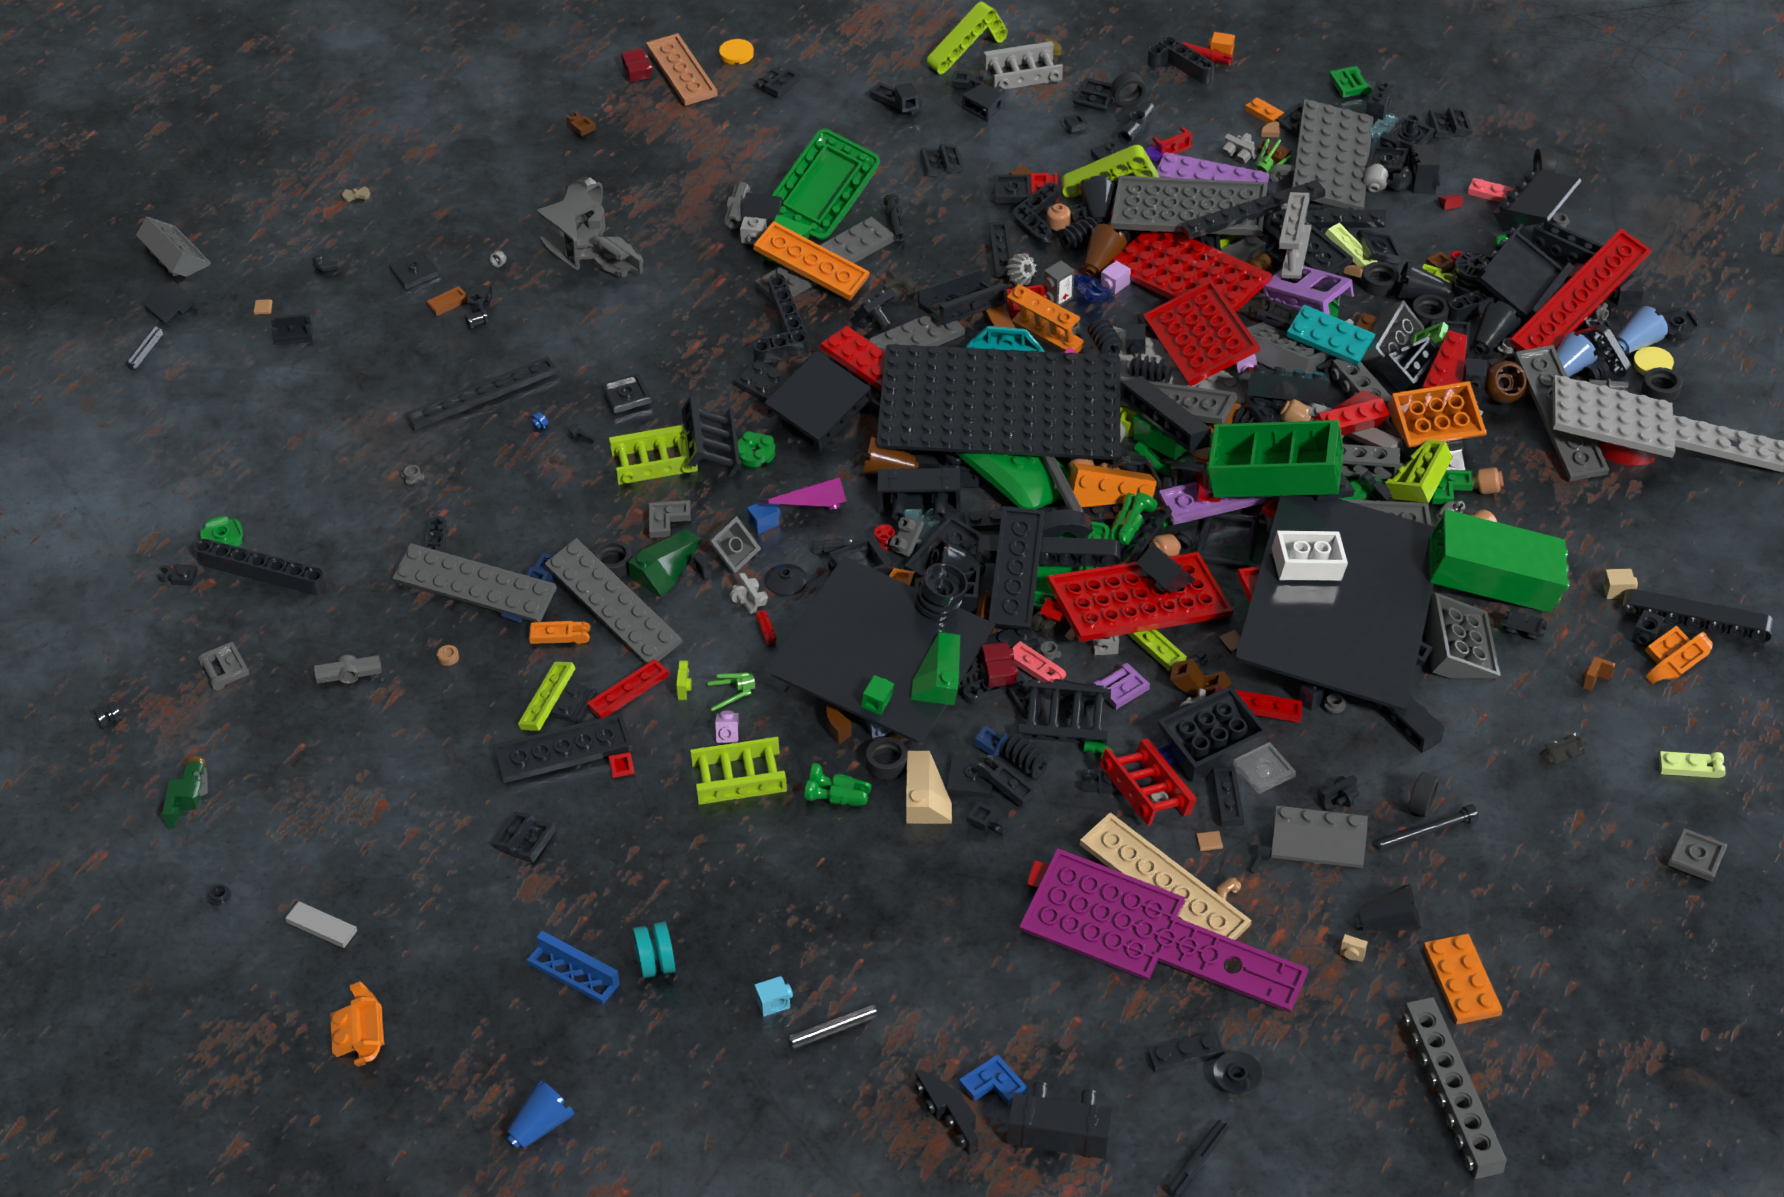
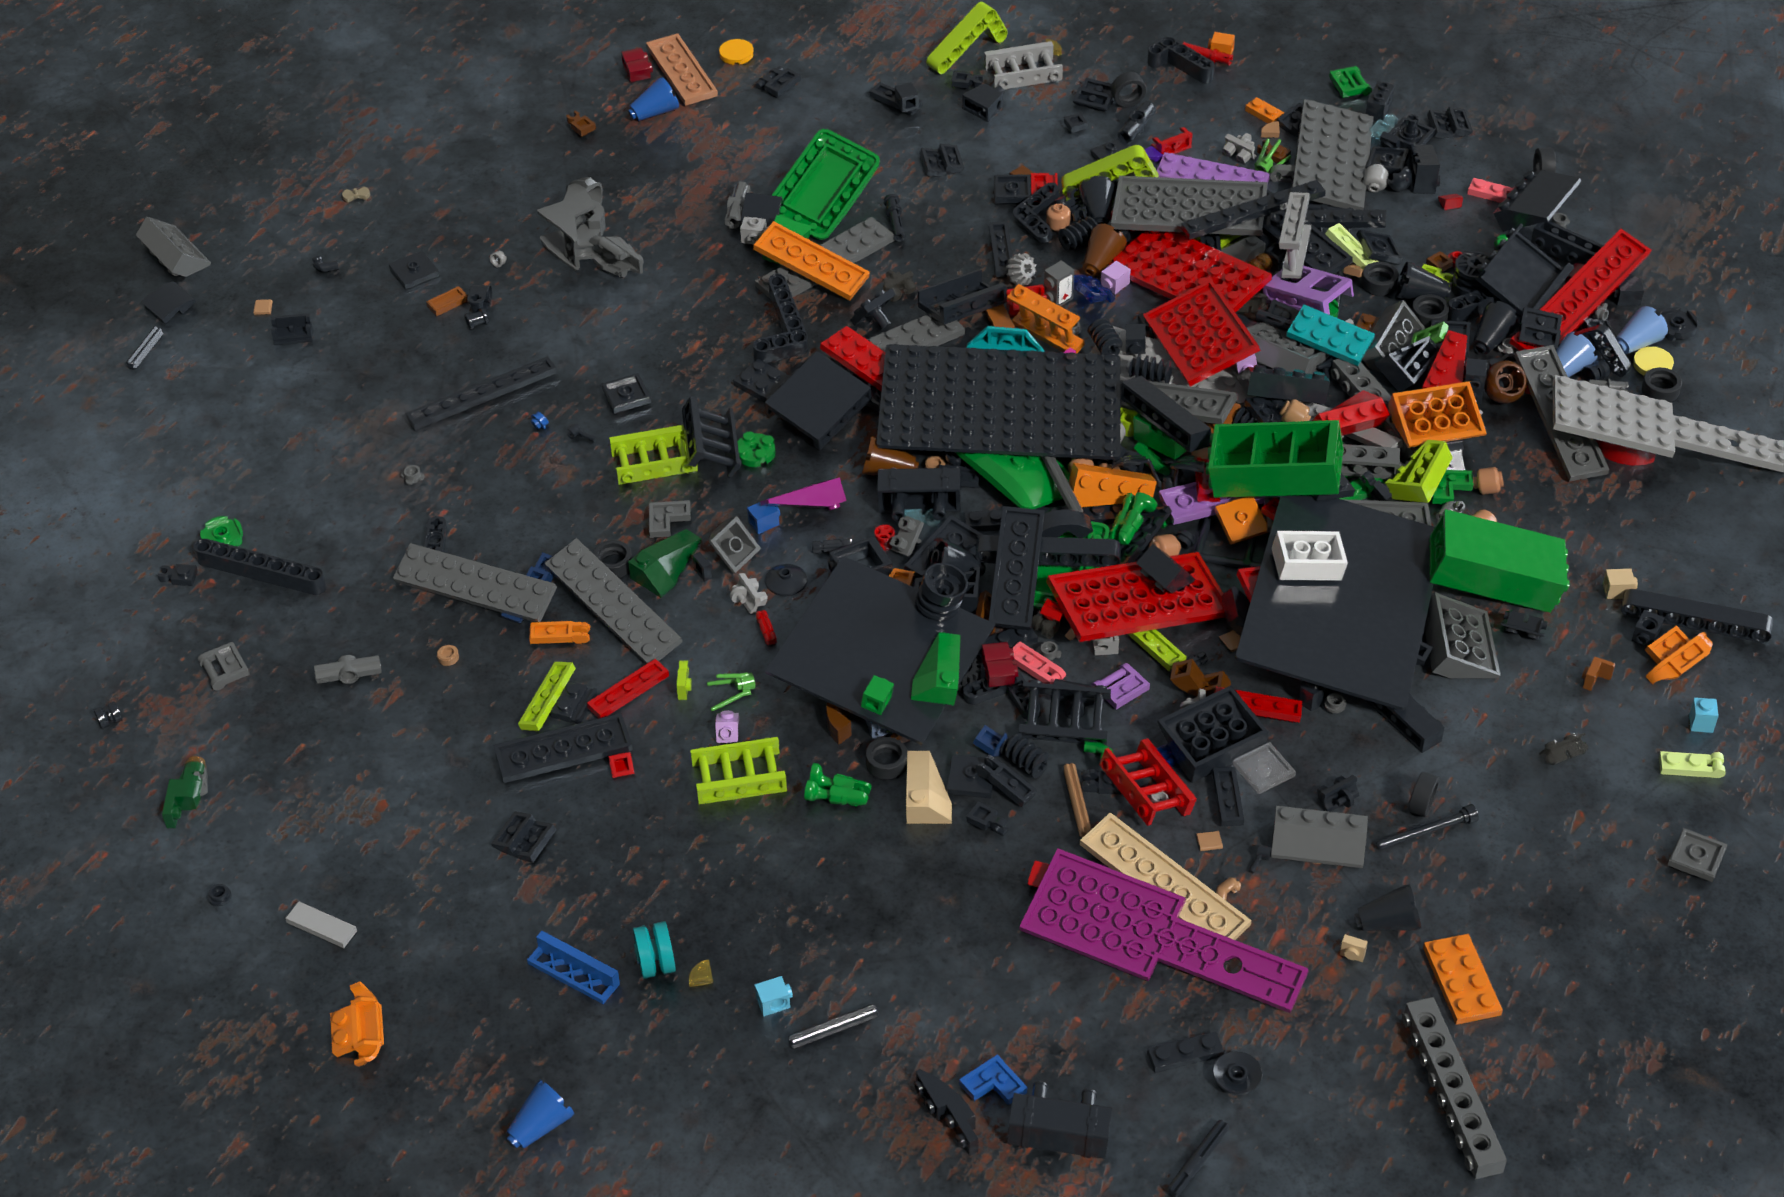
(654, 101): none -> blue cone
(701, 974): none -> clear yellow tile
(934, 462): none -> medium nougat tile
(1070, 200): none -> black plate
(1077, 799): none -> medium nougat axle
(1235, 608): none -> black slope
(1241, 519): none -> orange plate
(1540, 327): none -> black slope
(1703, 715): none -> medium azure brick

